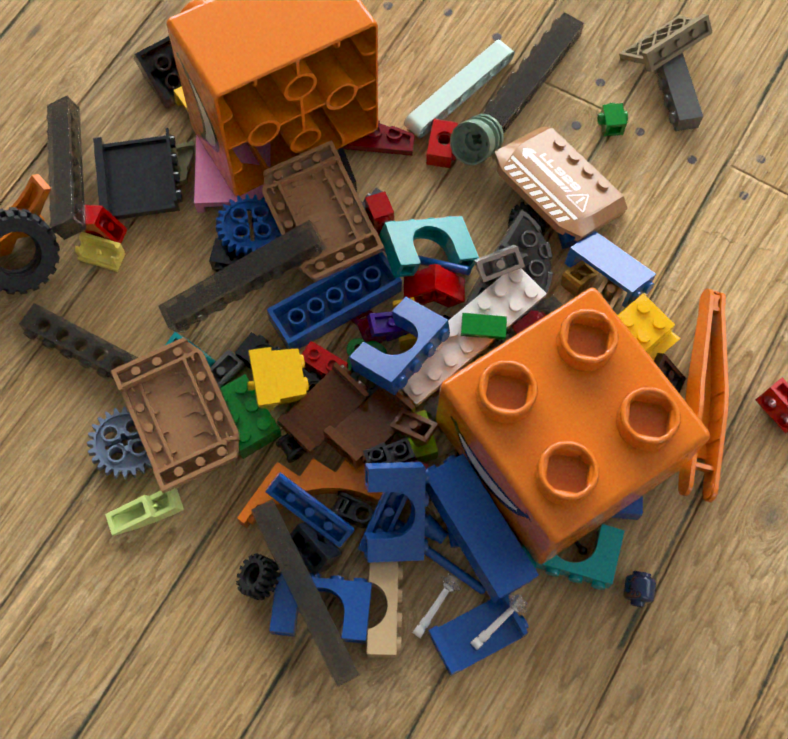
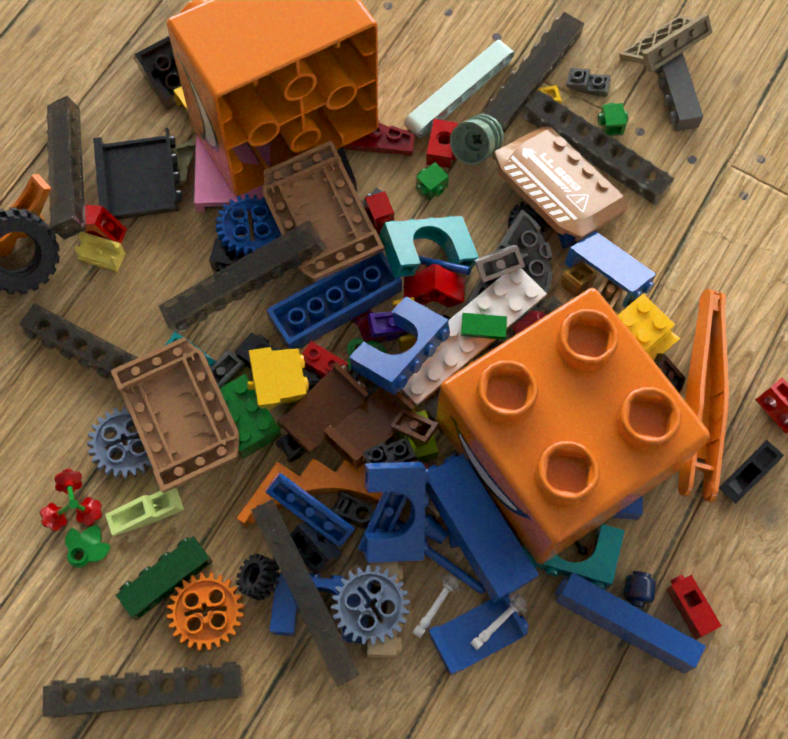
(55, 694): none -> clear smoke brick
(87, 511): none -> red plant
(87, 543): none -> green plate
(160, 580): none -> dark green brick
(204, 590): none -> orange gear
(389, 593): none -> sand blue gear
(431, 181): none -> green brick
(552, 91): none -> yellow tile
(588, 83): none -> dark grey slope
(618, 168): none -> clear smoke brick
(629, 623): none -> blue brick
(693, 606): none -> red brick
(751, 471): none -> black slope

